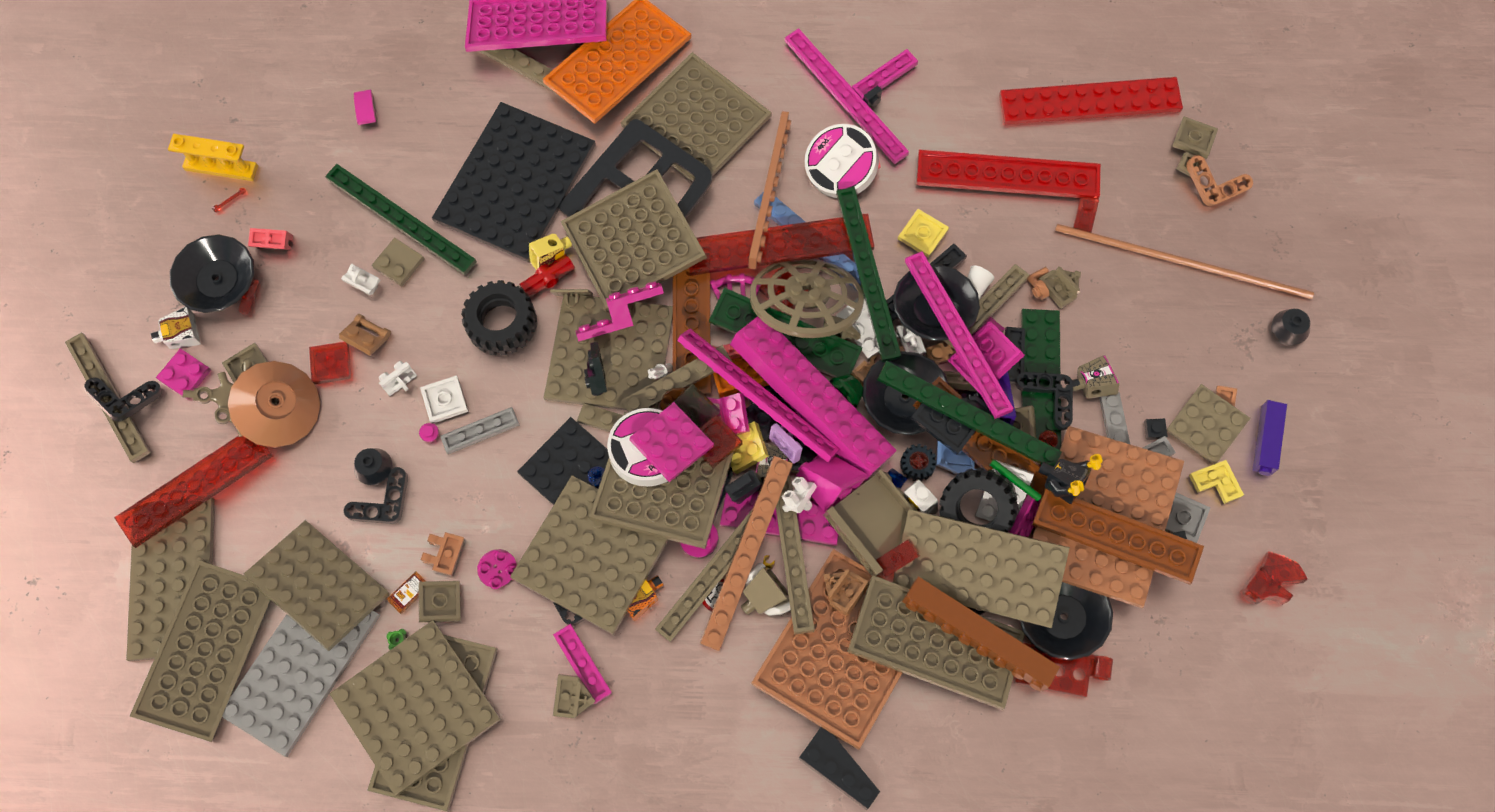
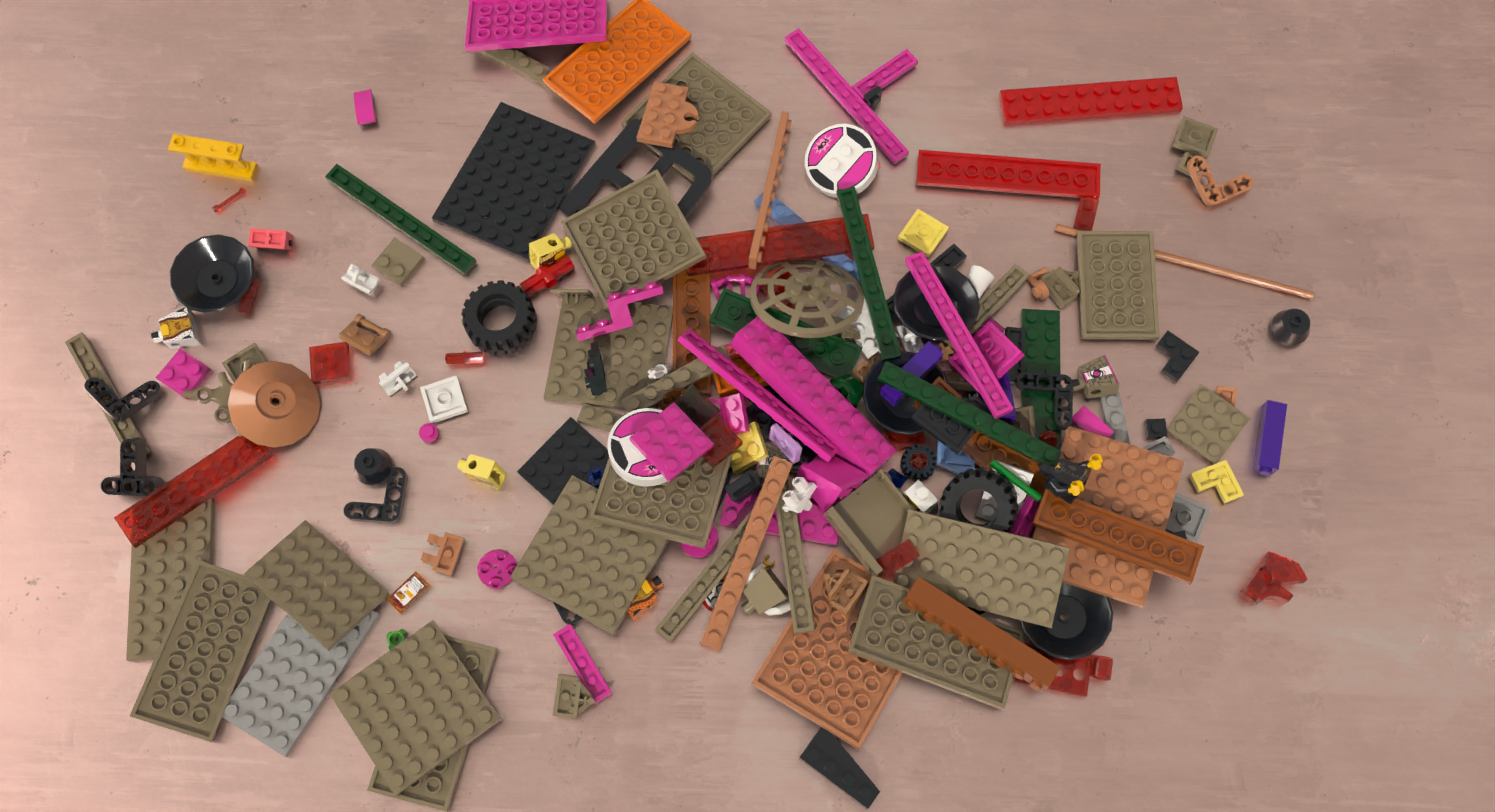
(127, 474): none -> black beam
(439, 601): dark tan plate -> none
(465, 357): none -> clear red axle
(479, 430): light grey tile -> none
(483, 471): none -> light yellow torso
(666, 115): none -> nougat plate
(904, 441): none -> clear red plate
(919, 366): none -> dark purple brick
(1090, 422): none -> dark pink slope
(1117, 285): none -> dark tan plate
(1180, 353): none -> black plate

